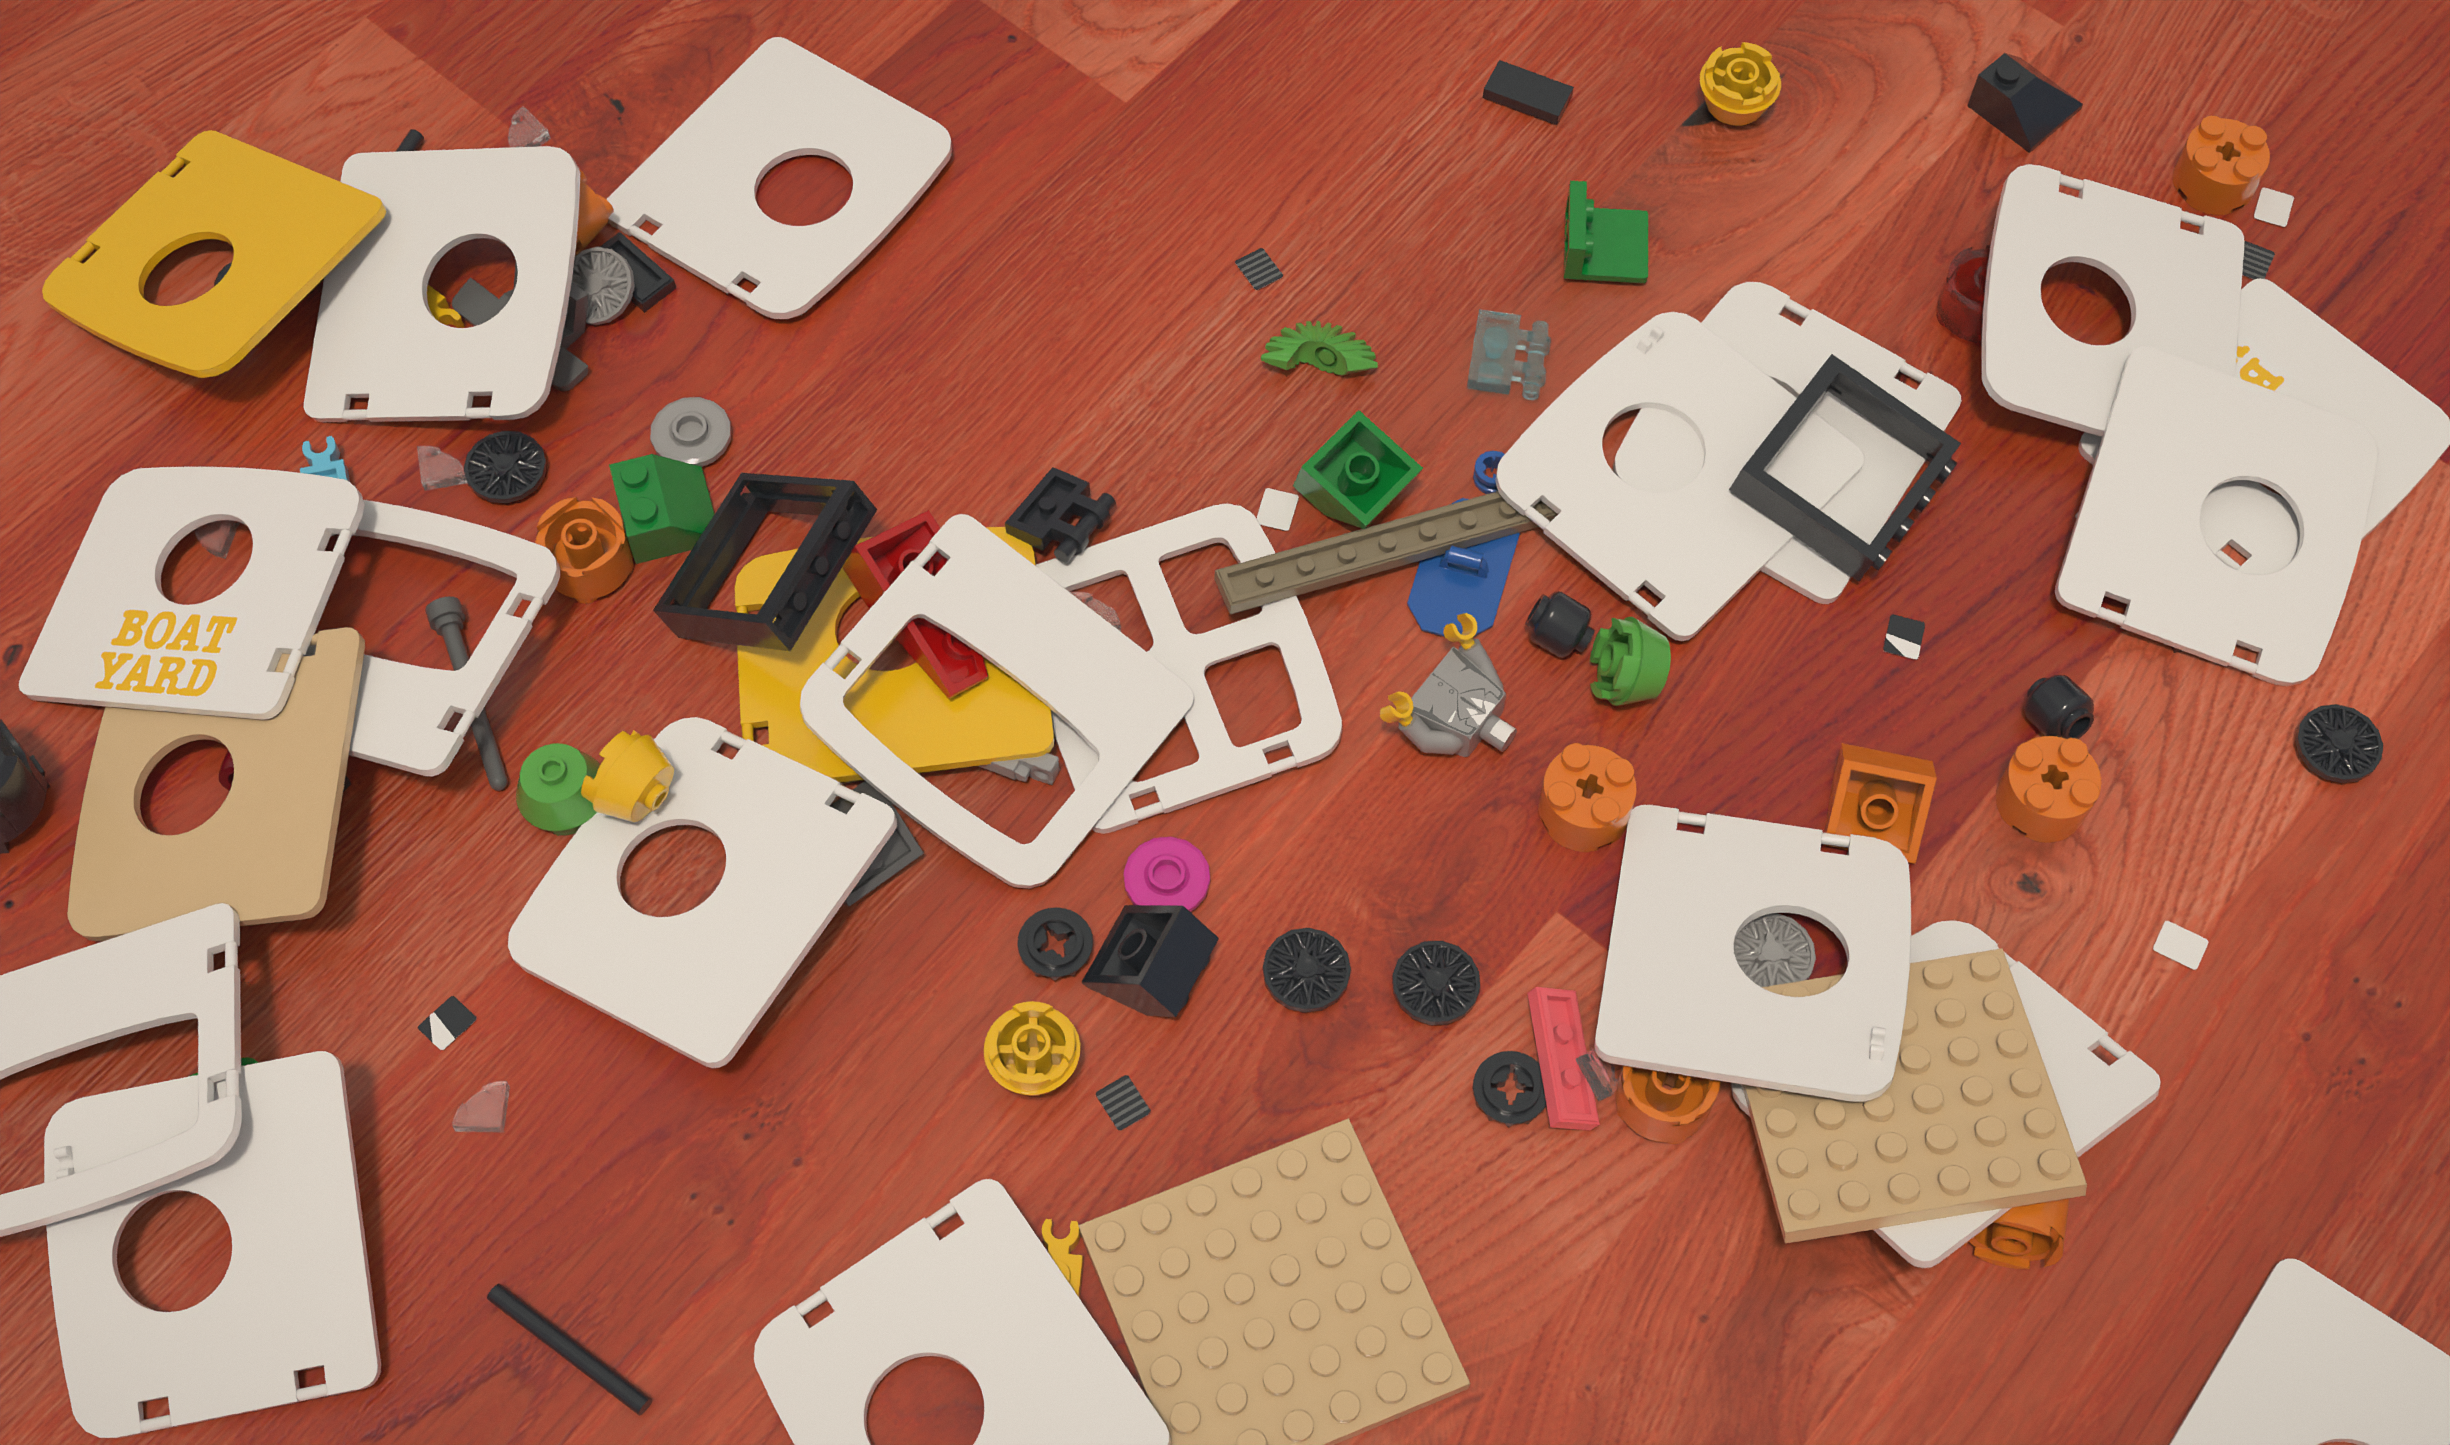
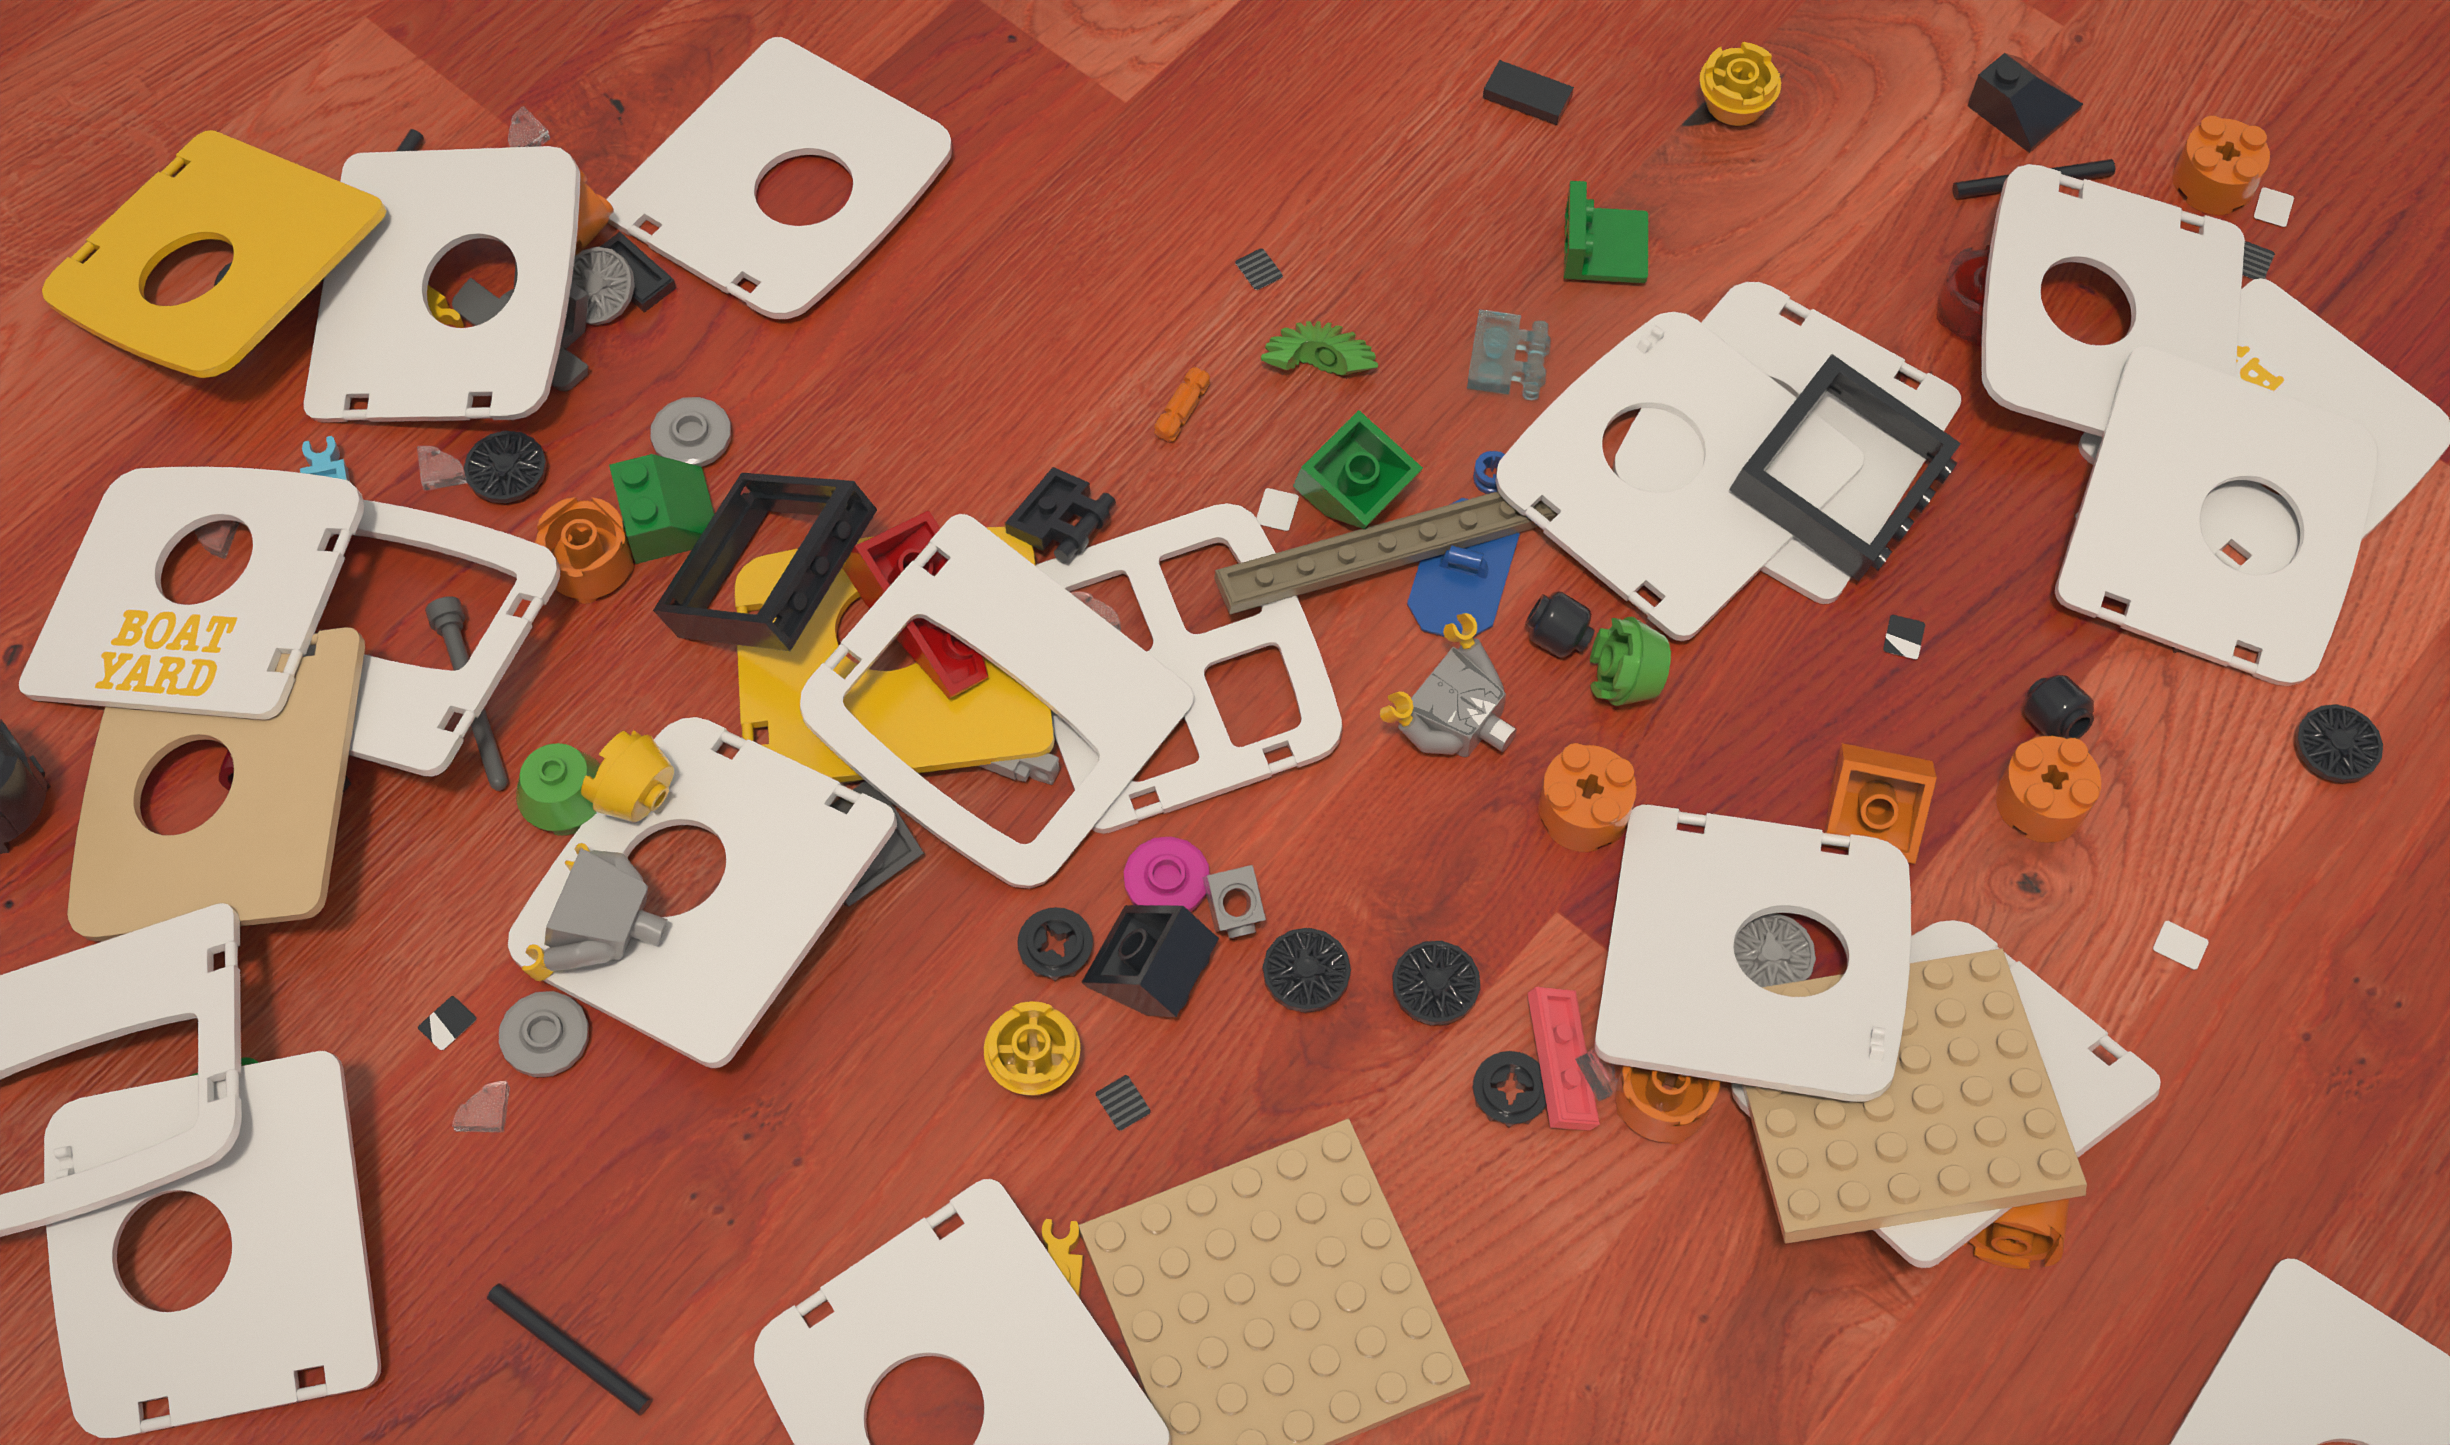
(543, 1034): none -> light grey wheel
(595, 915): none -> light grey torso
(1182, 404): none -> orange axle
(1238, 879): none -> light grey brick
(1995, 184): none -> black bar

